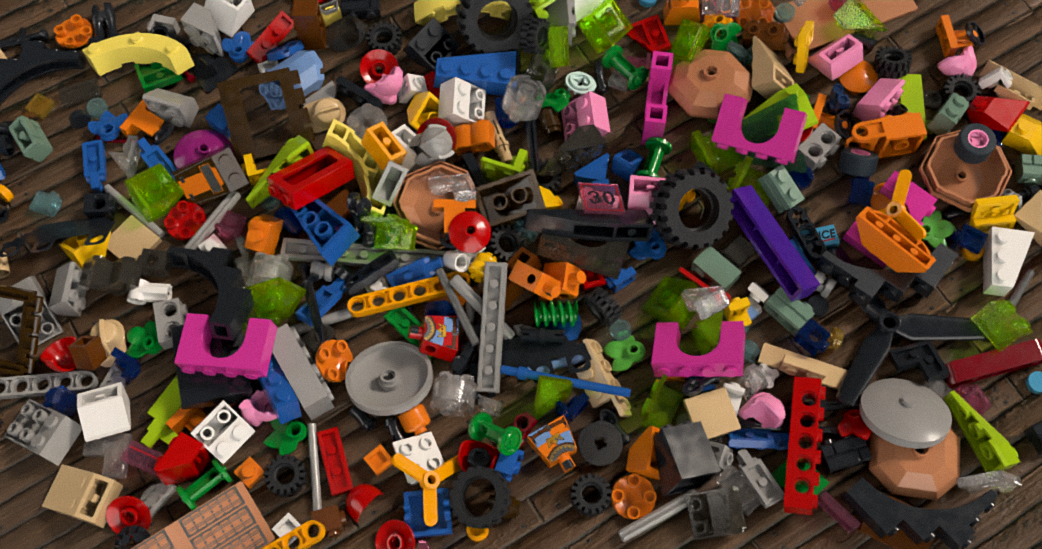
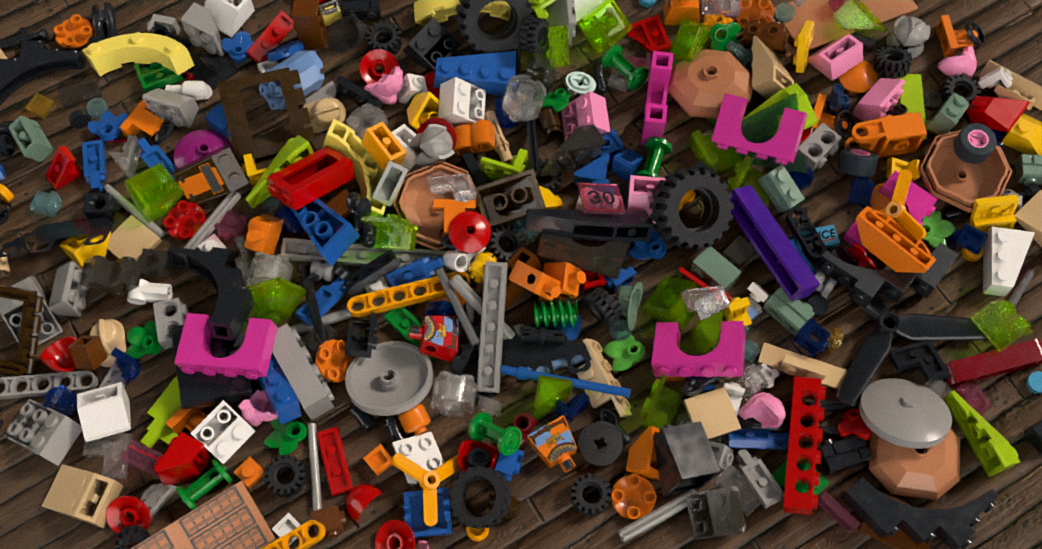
(62, 168): none -> red slope
(196, 89): none -> white arm
(361, 337): none -> black bracket
(614, 145): none -> blue brick
(629, 301): none -> sand green piece
(860, 256): none -> red plate
(898, 165): none -> yellow bracket
(909, 32): none -> light grey helmet
(995, 480): clear plate -> none

